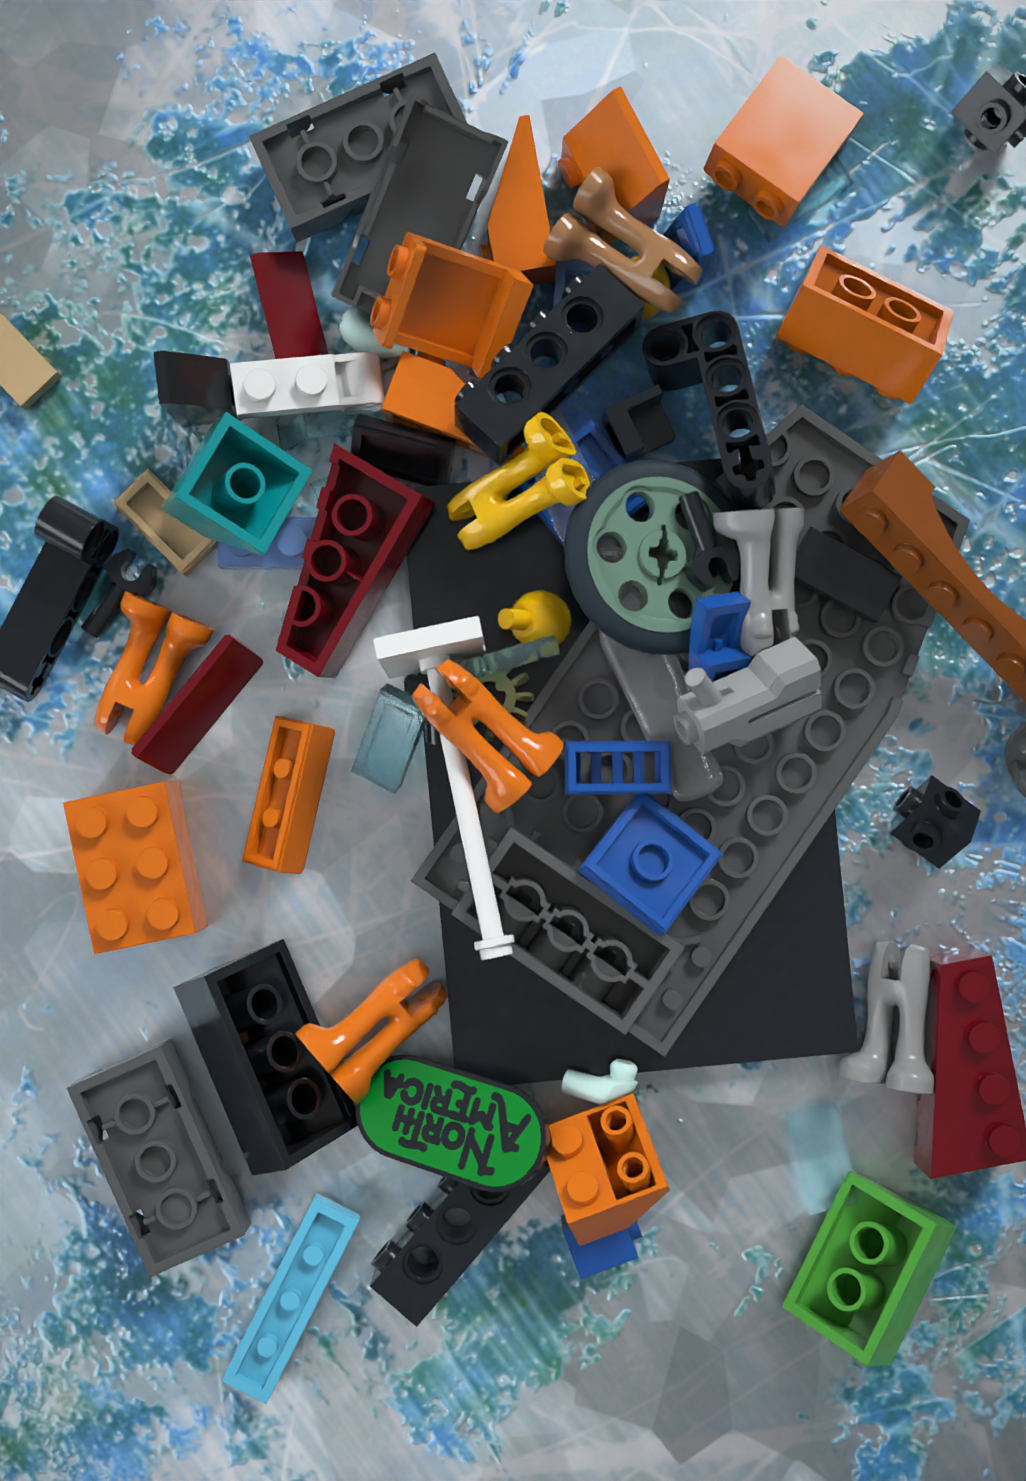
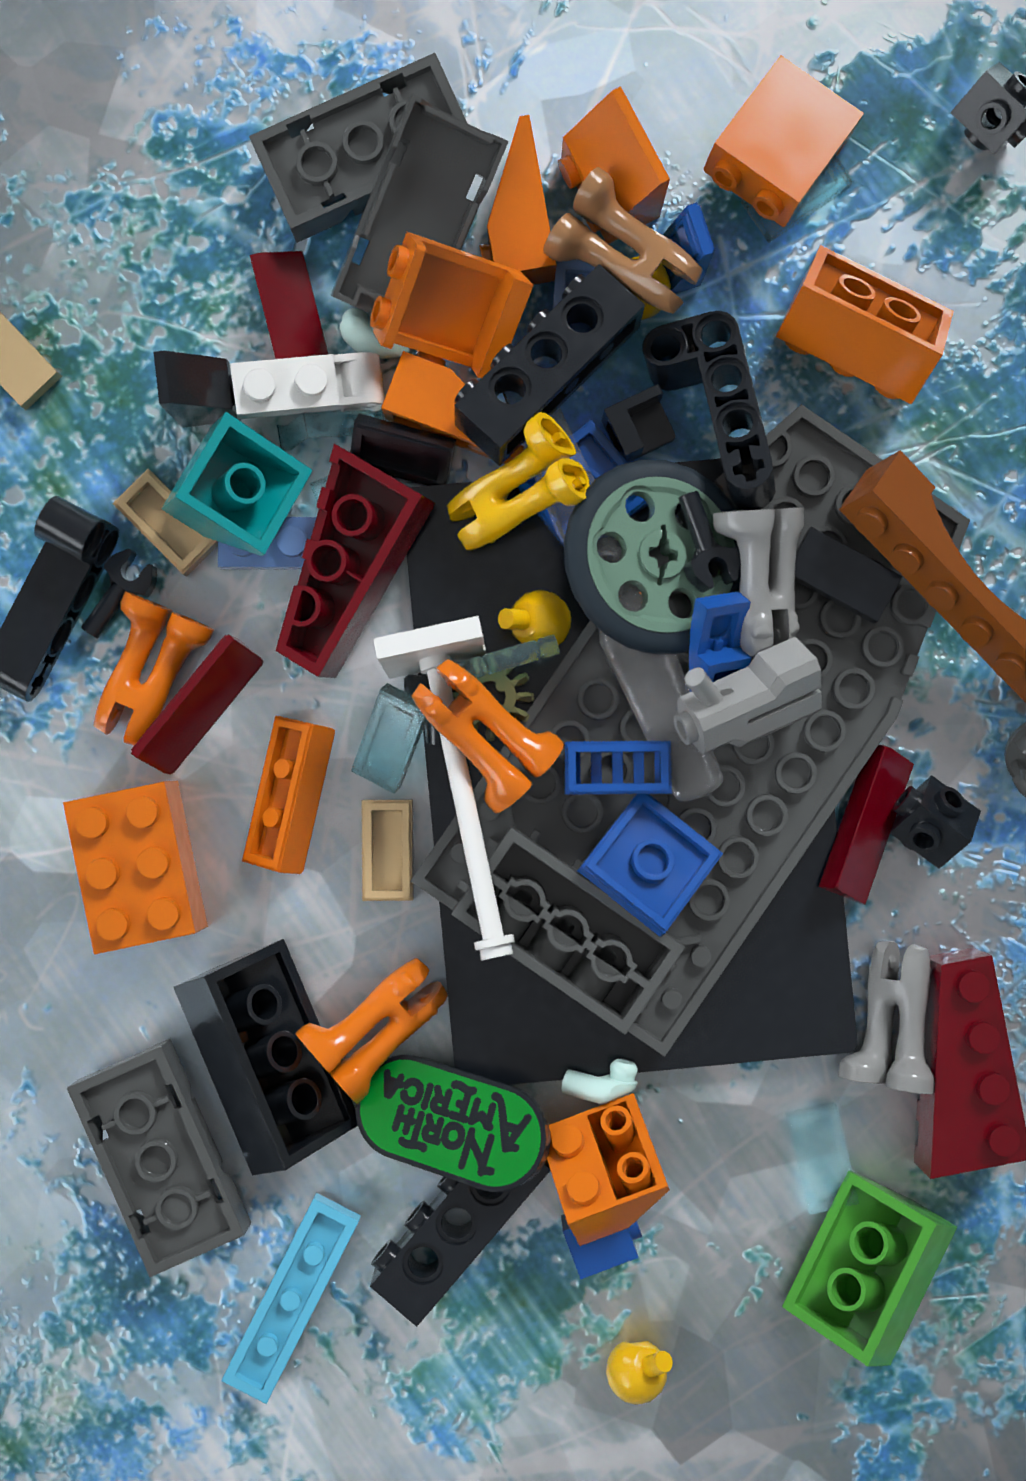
(387, 850): none -> tan tile
(637, 1371): none -> yellow piece
(866, 825): none -> dark red slope

